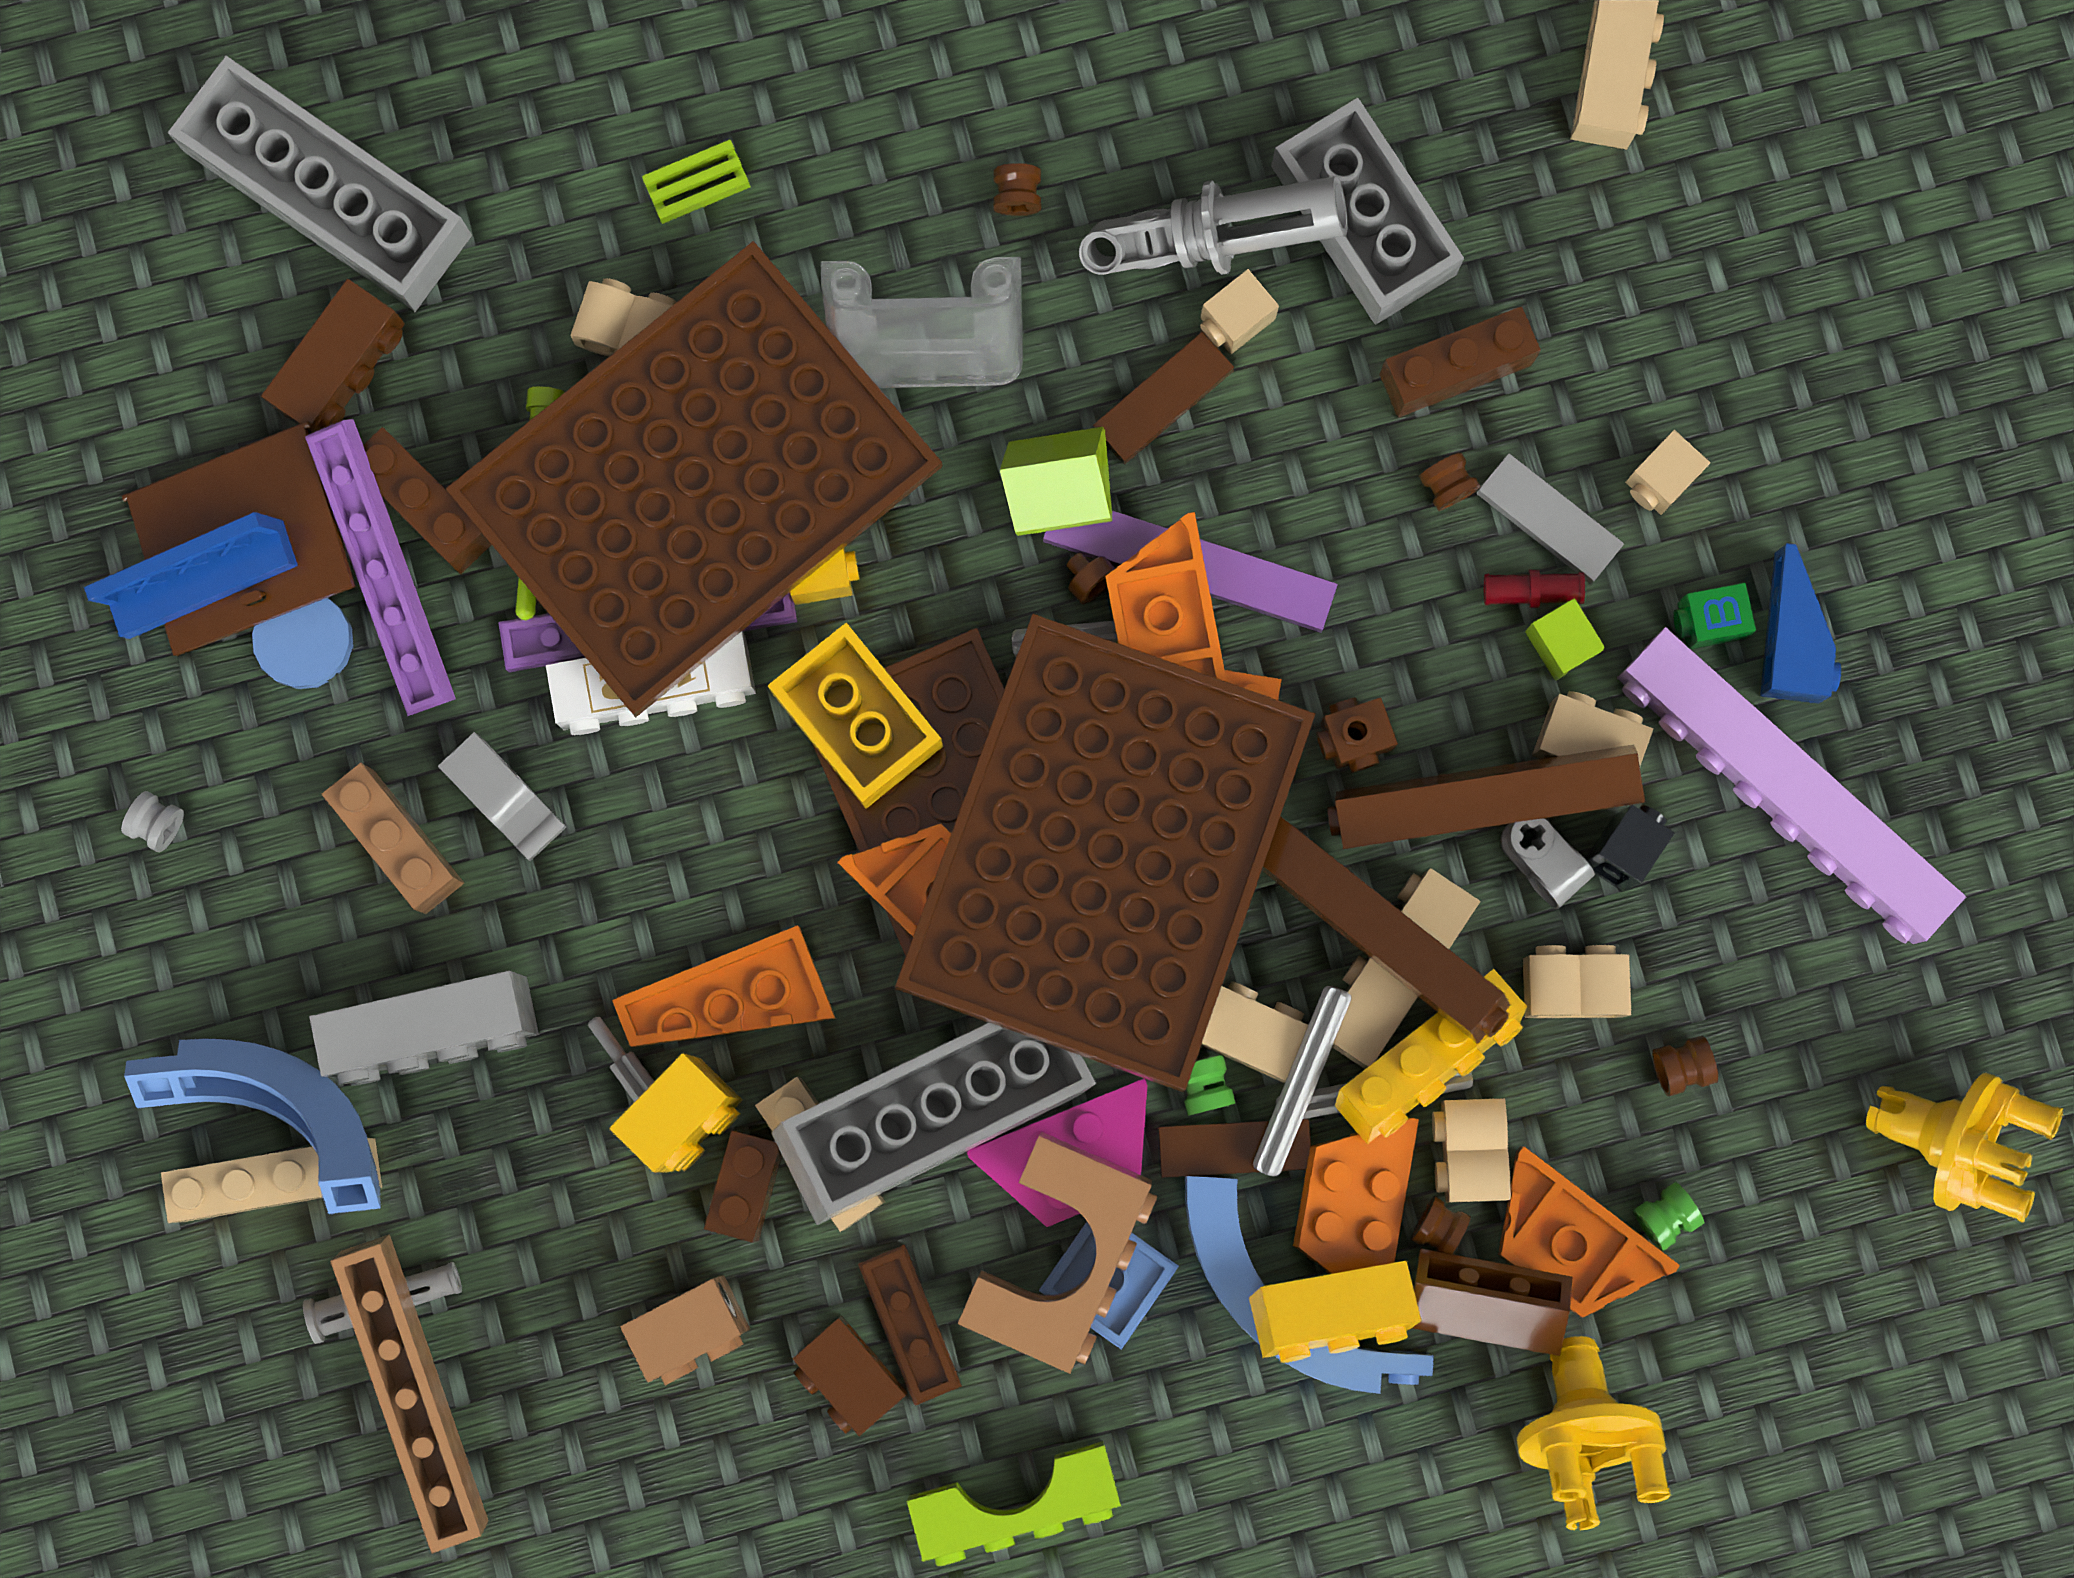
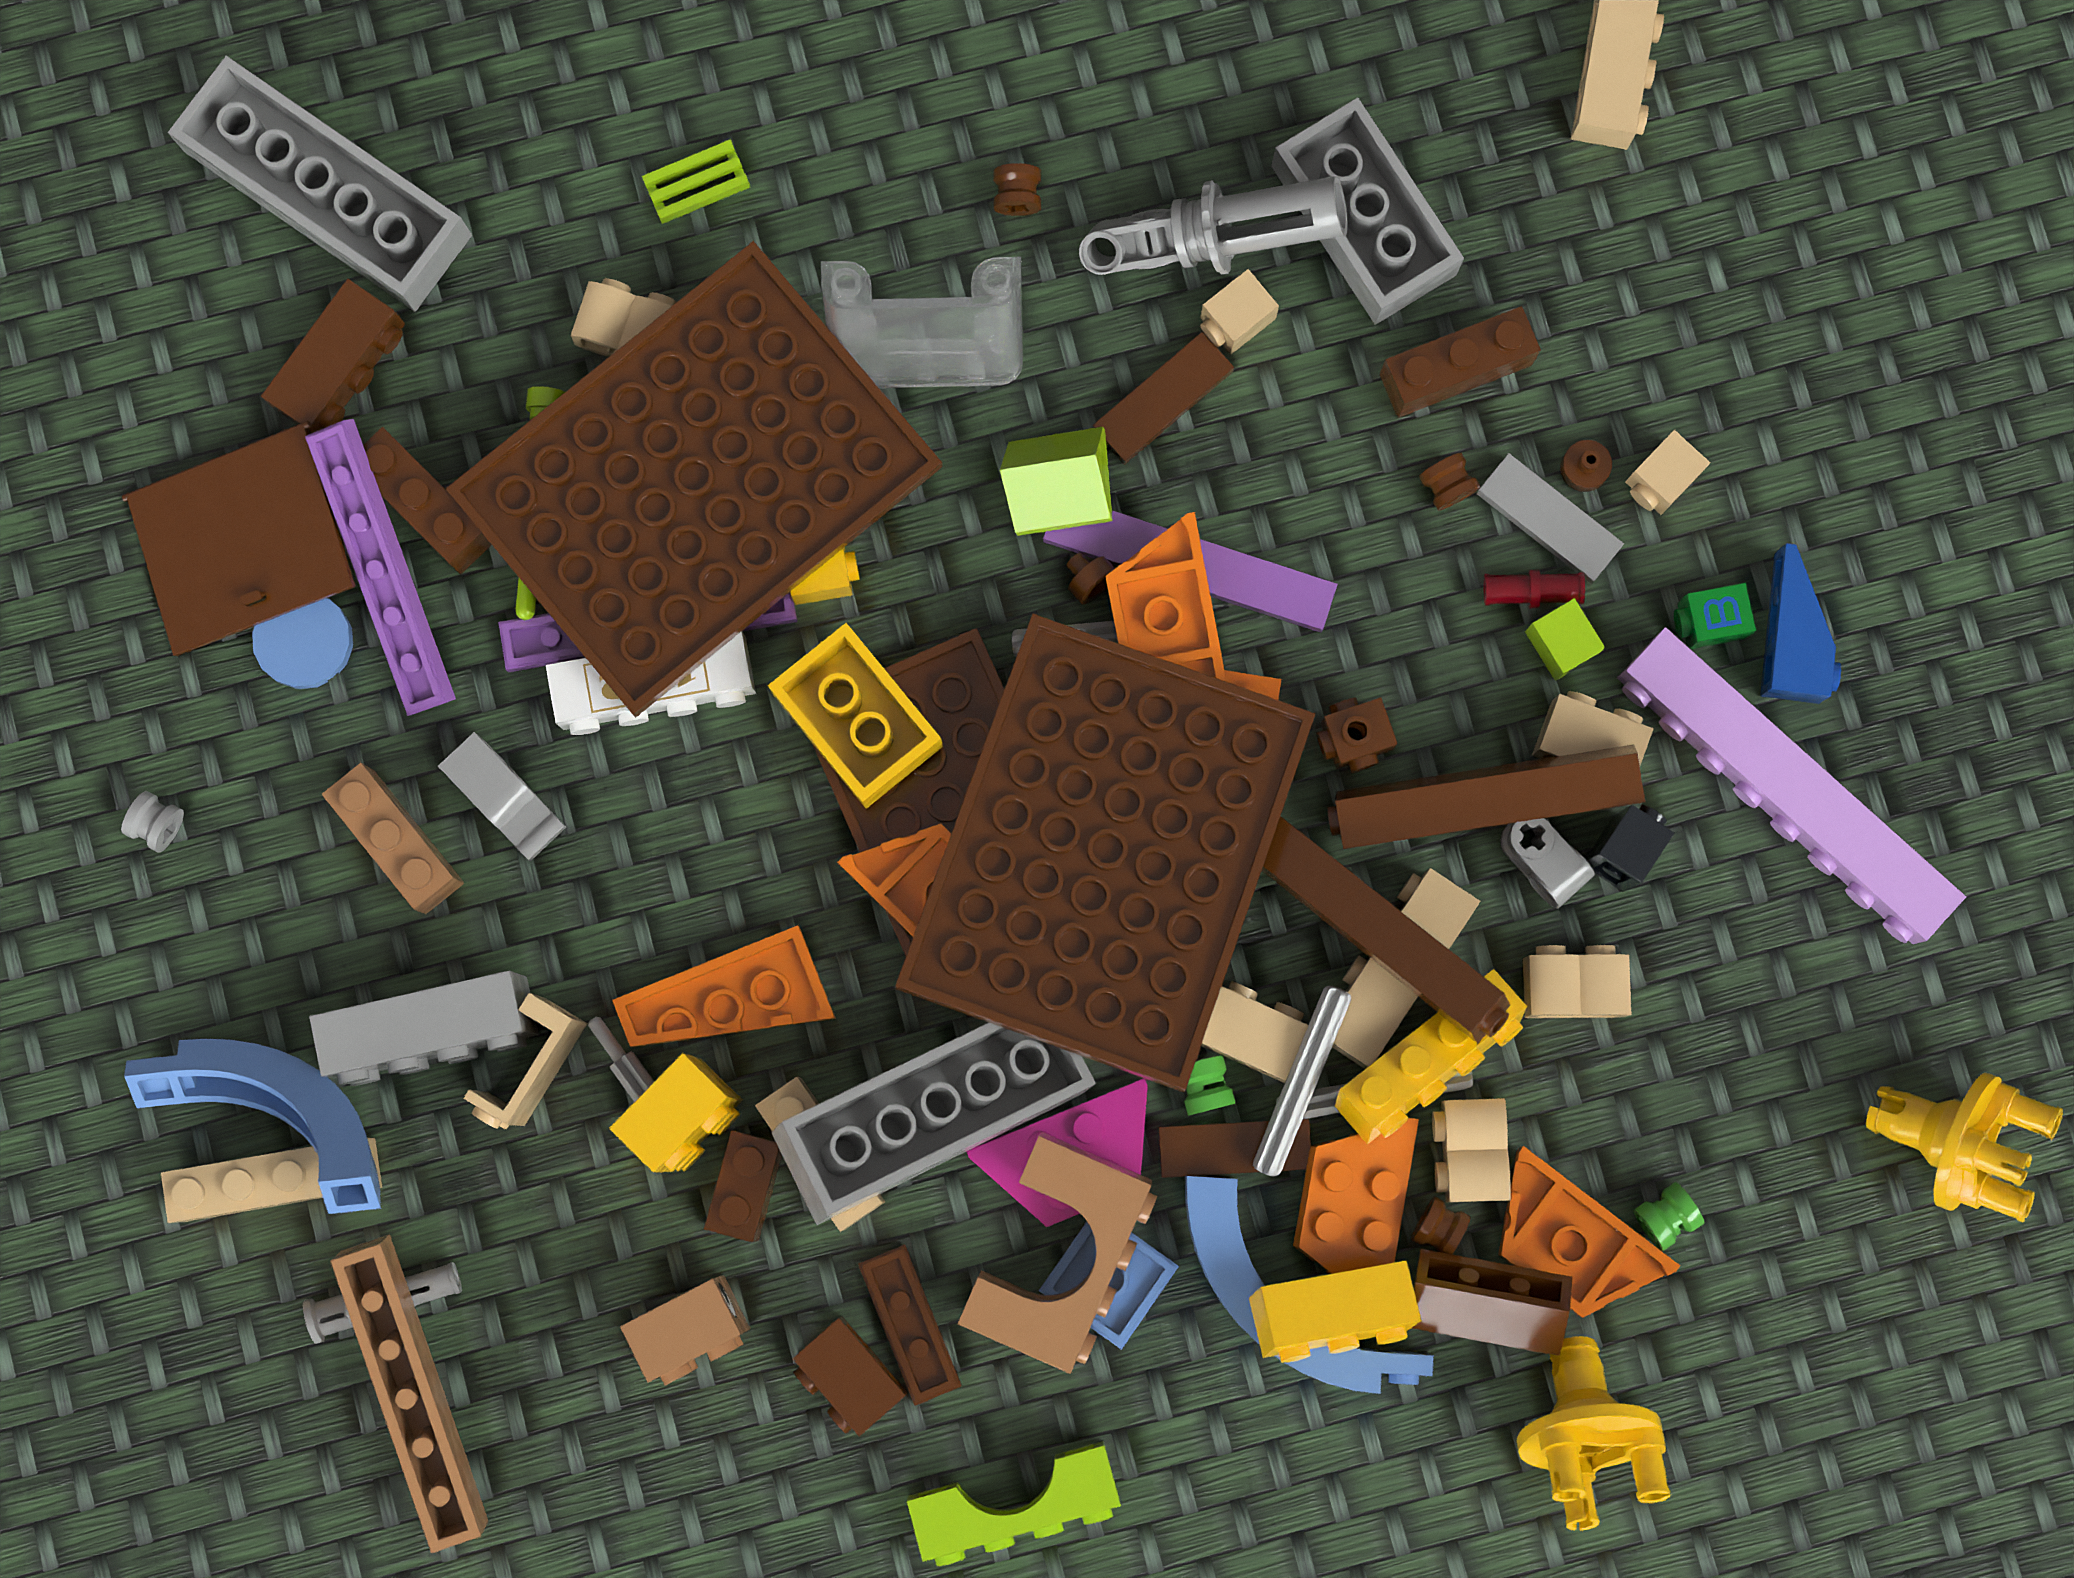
(195, 574): blue fence -> none
(565, 1034): none -> tan panel
(1579, 473): none -> reddish brown tile
(1685, 1065): reddish brown wheel -> none

